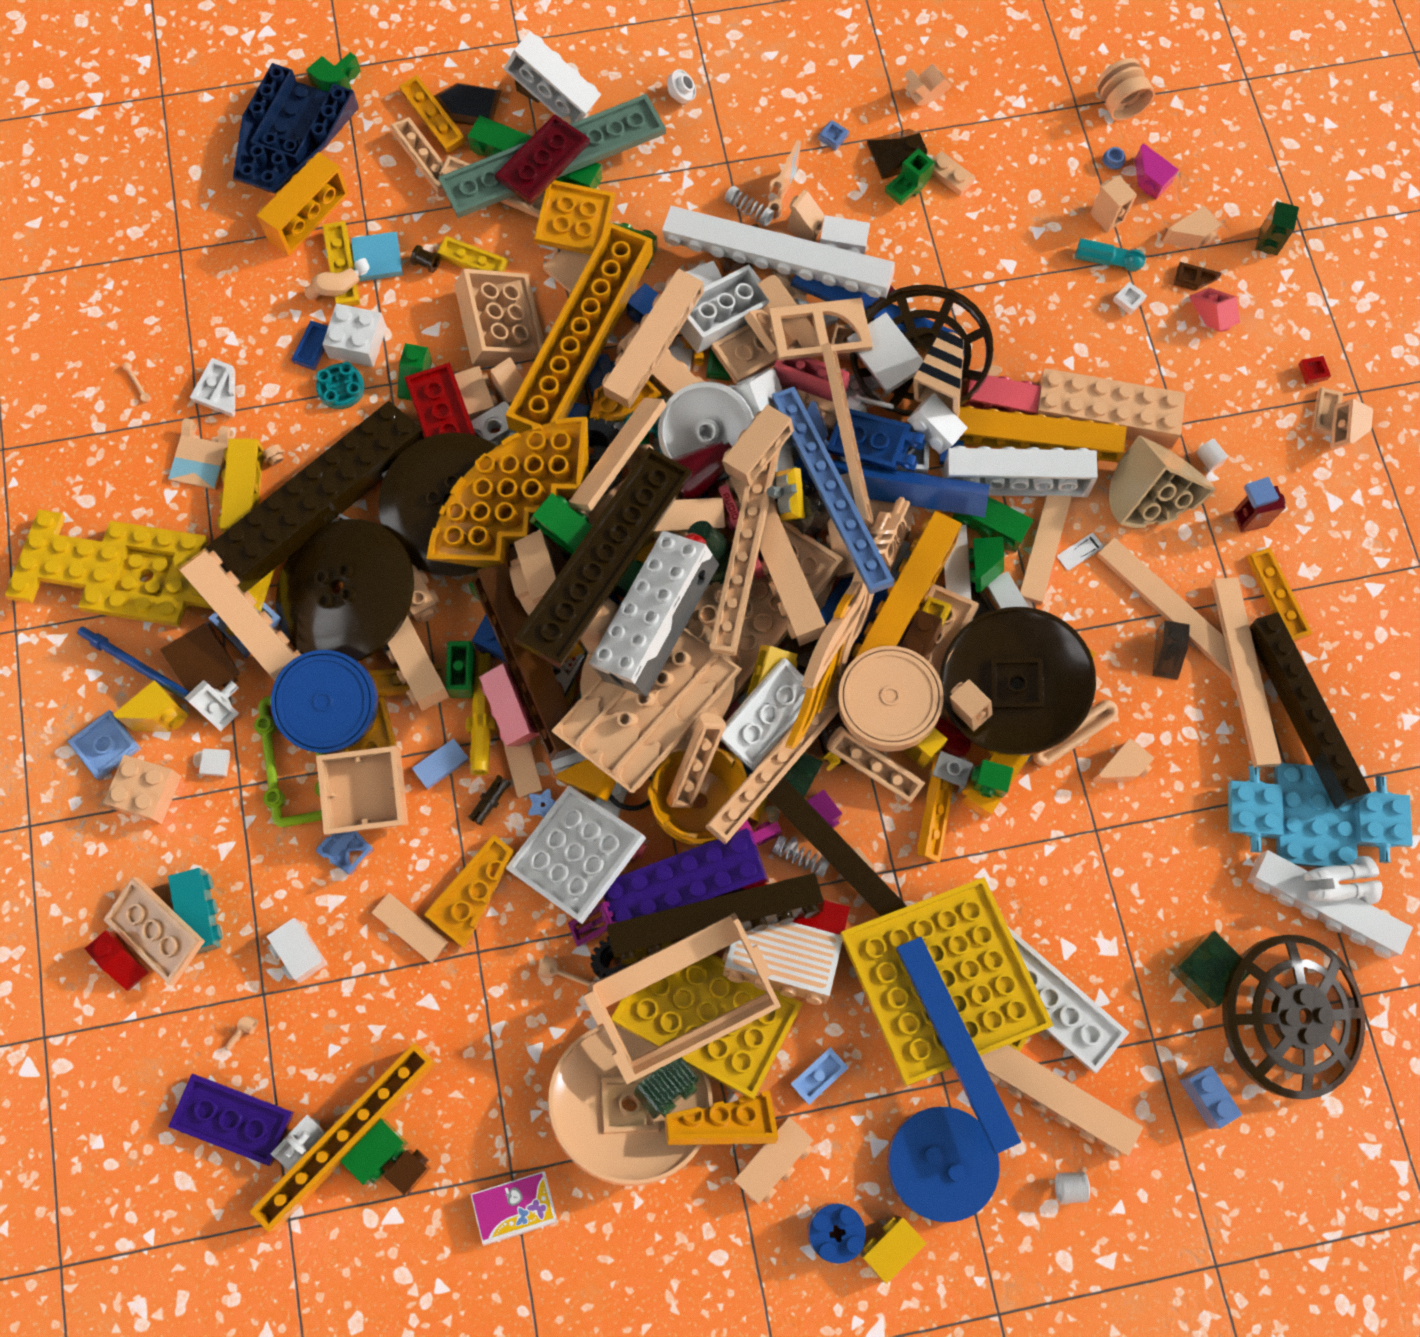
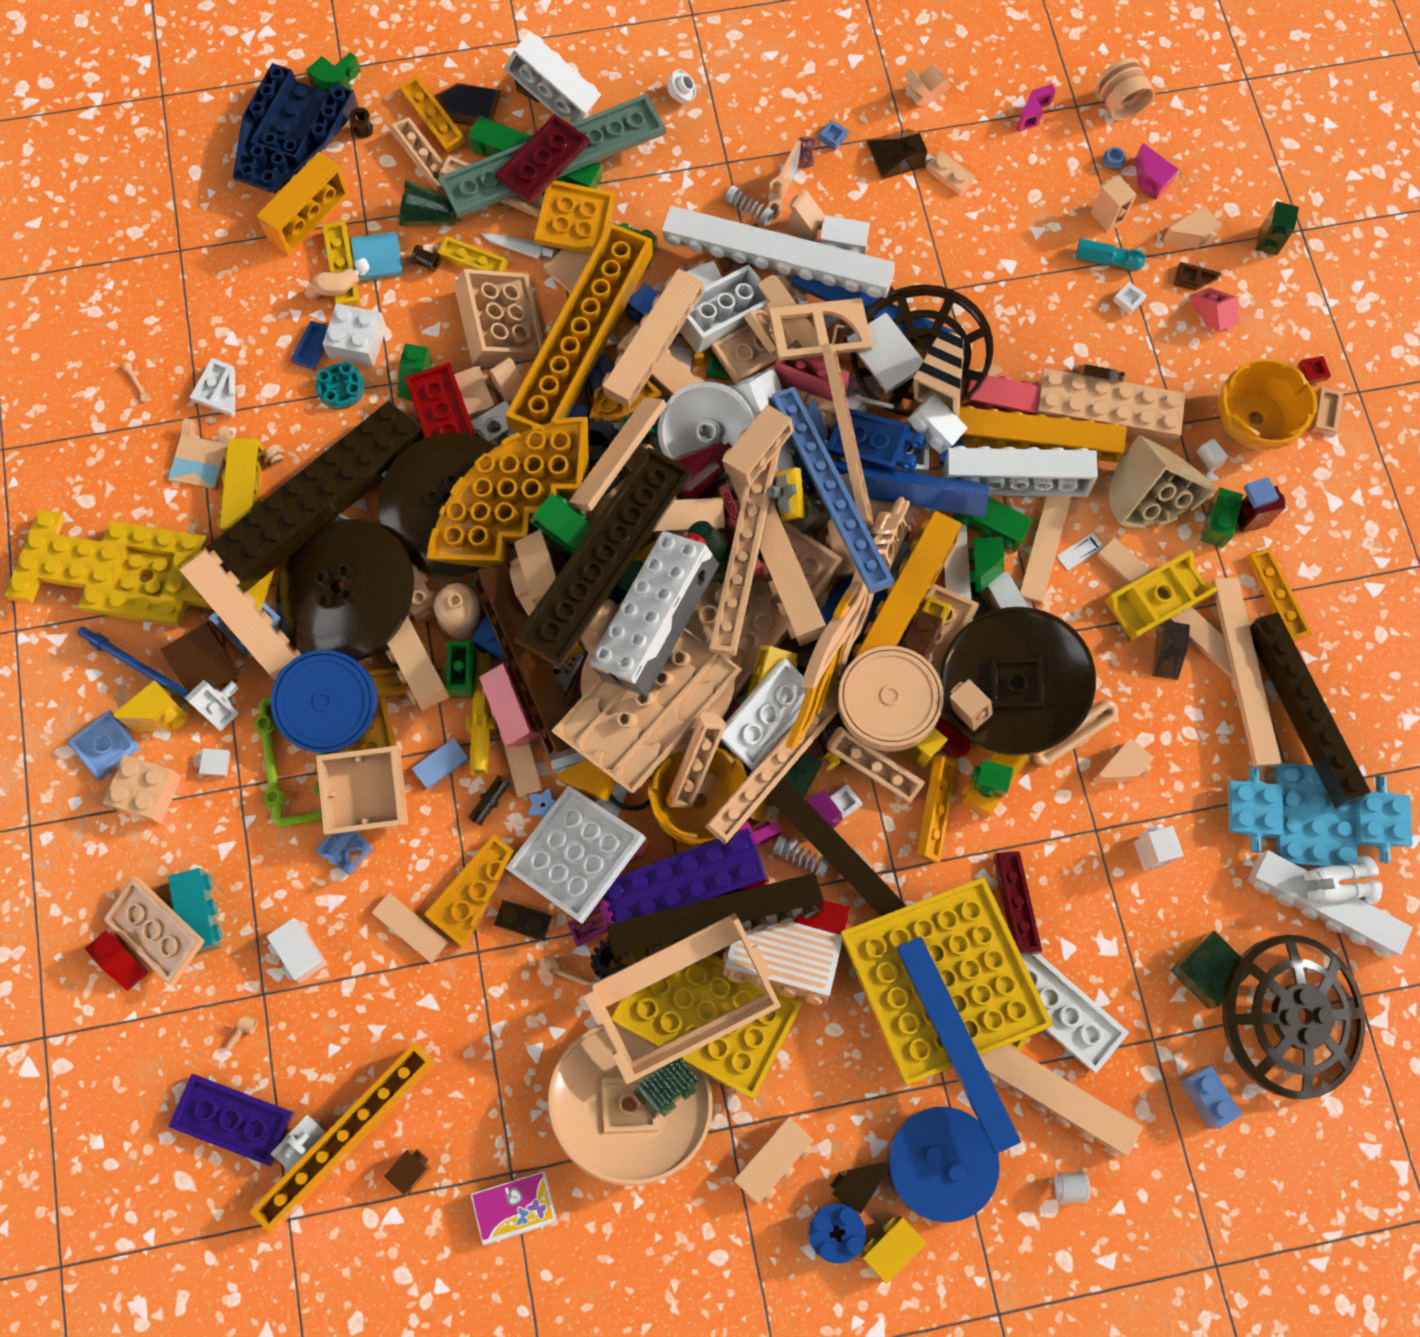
(363, 120): none -> dark brown bush
(374, 1152): green brick -> none
(425, 207): none -> clear green cone
(458, 611): none -> light nougat cylinder
(520, 245): none -> white bar
(523, 920): none -> dark brown plate
(726, 1123): light orange wing -> none
(806, 152): none -> bush
(819, 1076): light blue plate -> none
(846, 801): none -> white tile
(858, 1184): none -> dark brown slope
(913, 177): green brick -> none
(952, 770): light grey bracket -> none
(1017, 902): none -> dark red tile
(1033, 110): none -> dark pink slope
(1099, 372): none -> dark brown tile
(1140, 607): none -> yellow piece
(1158, 847): none -> white brick
(1221, 517): none -> green brick
(1273, 394): none -> light orange piece
(1350, 423): light nougat slope -> none

